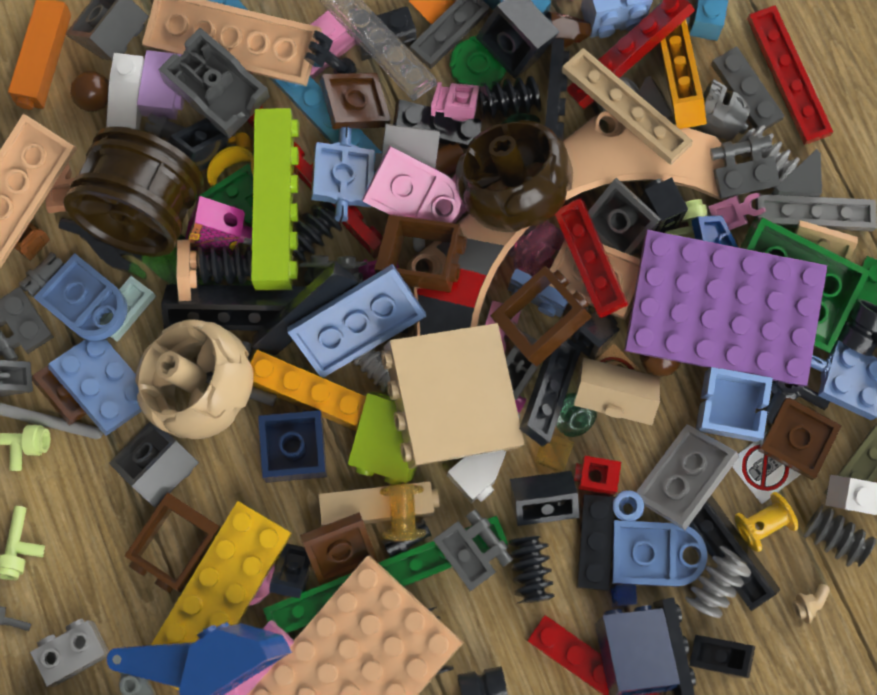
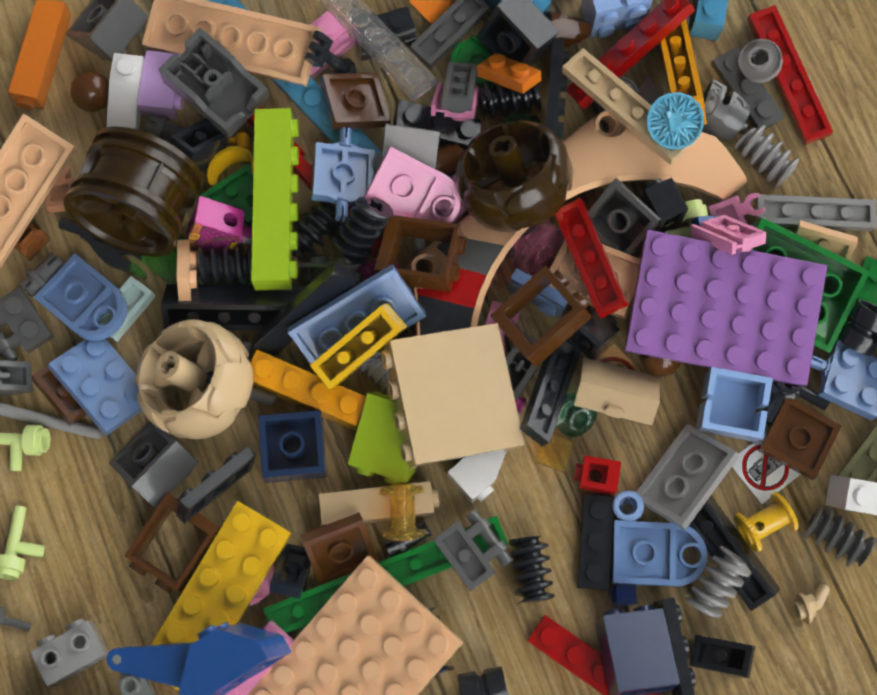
(214, 484): none -> black plate
(358, 346): none -> yellow brick
(362, 228): none -> black piece
(459, 87): none -> dark grey plate
(509, 73): none -> orange plate
(544, 498): black brick -> none
(675, 120): none -> medium azure wheel
(729, 234): none -> bright pink plate
(747, 176): dark grey plate -> none
(760, 60): none -> light grey plate
(804, 180): dark grey slope -> none

